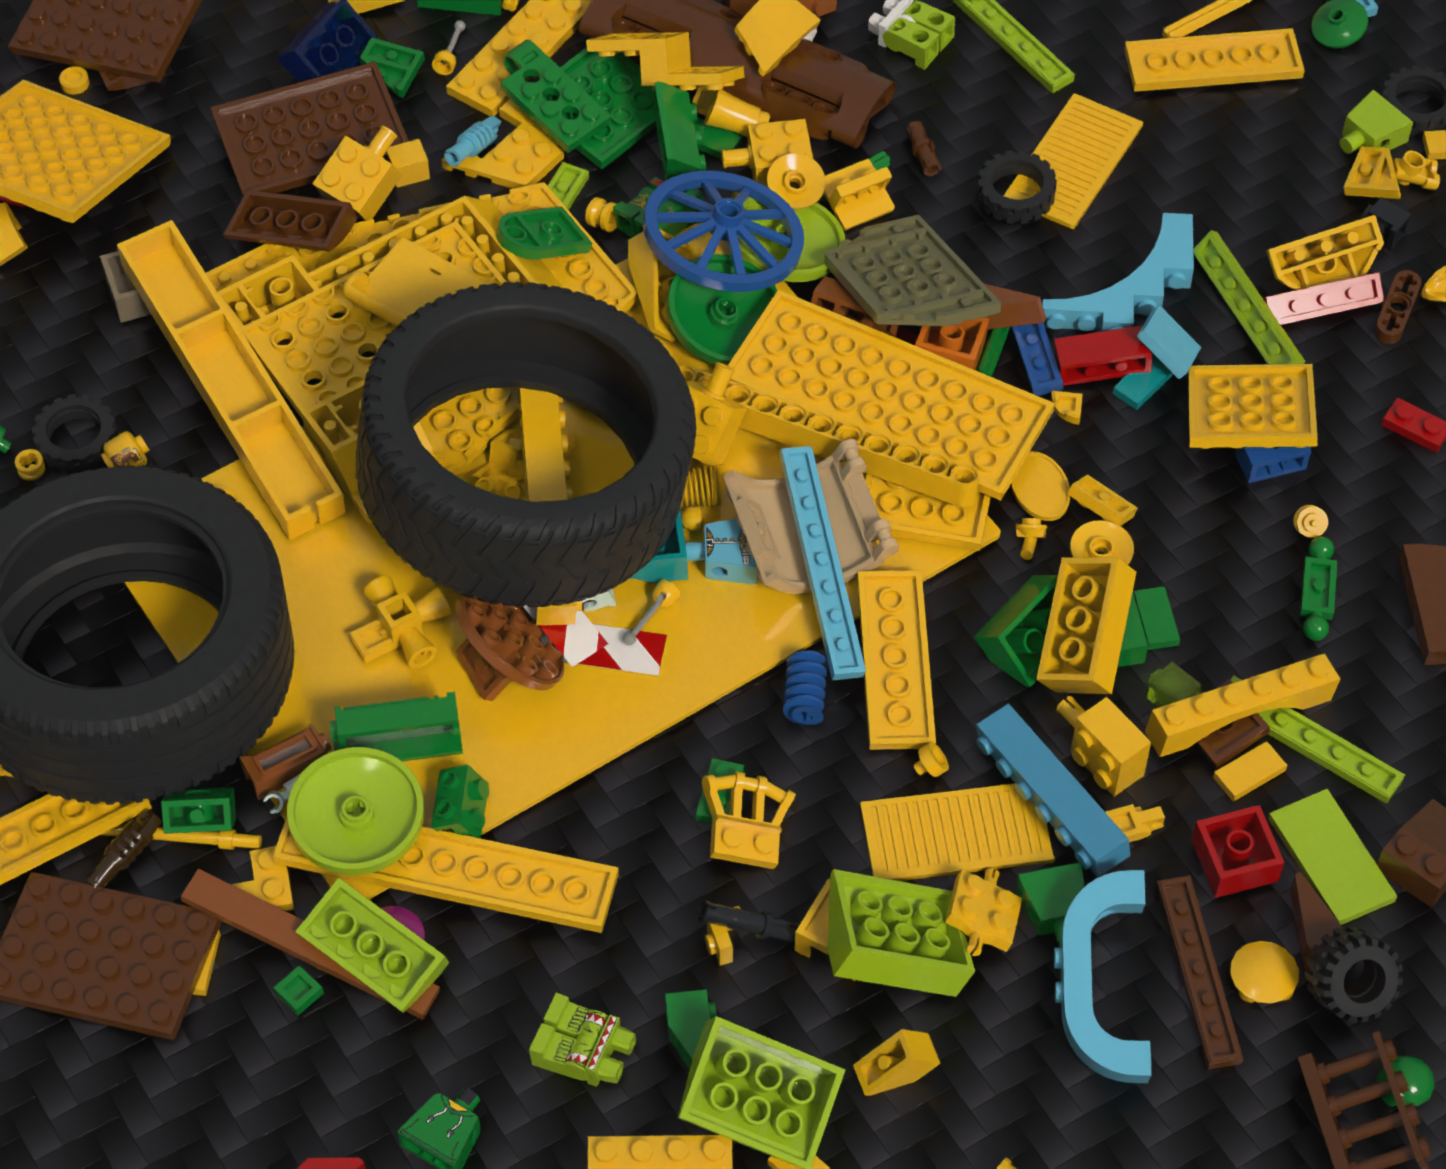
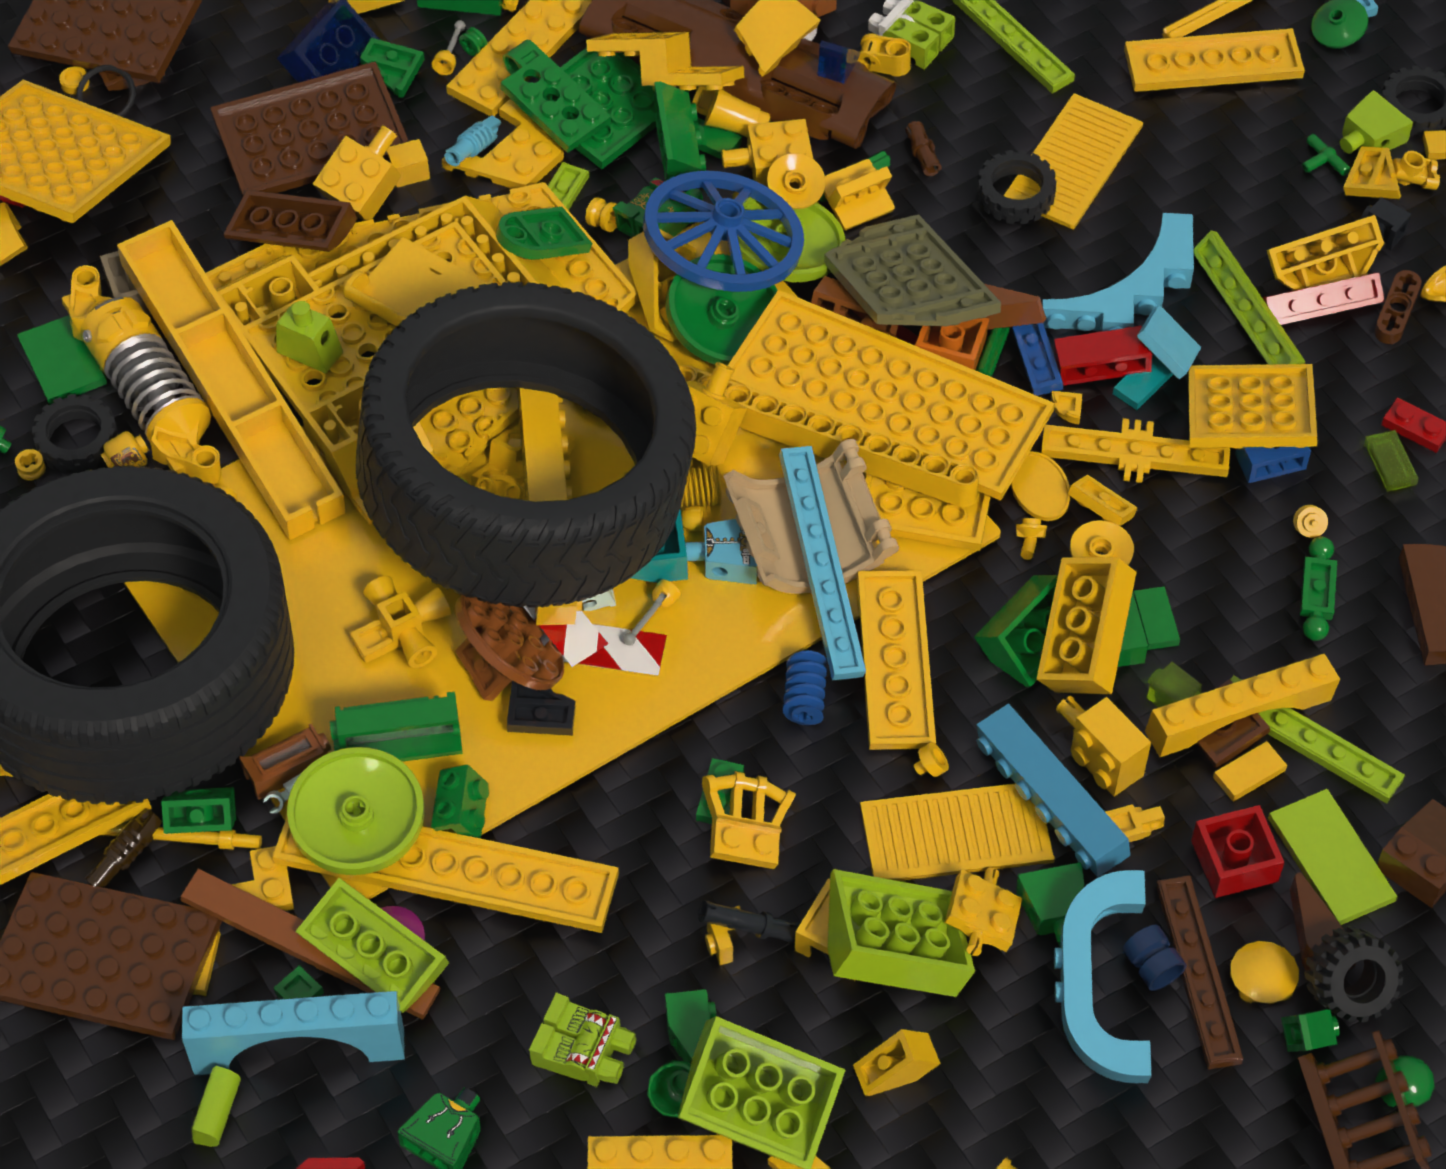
(60, 360): none -> green tile
(88, 75): none -> black tyre
(143, 372): none -> yellow piece
(215, 1107): none -> lime brick
(308, 337): none -> lime torso
(363, 1020): none -> medium azure arch
(472, 41): none -> green bush
(540, 711): none -> black wing
(668, 1087): none -> green hair
(836, 61): none -> clear blue slope
(886, 54): none -> yellow piece
(1134, 450): none -> yellow hinge
(1156, 961): none -> dark blue wheel
(1310, 1030): none -> green slope
(1325, 155): none -> green piece
(1391, 460): none -> clear neon green tile

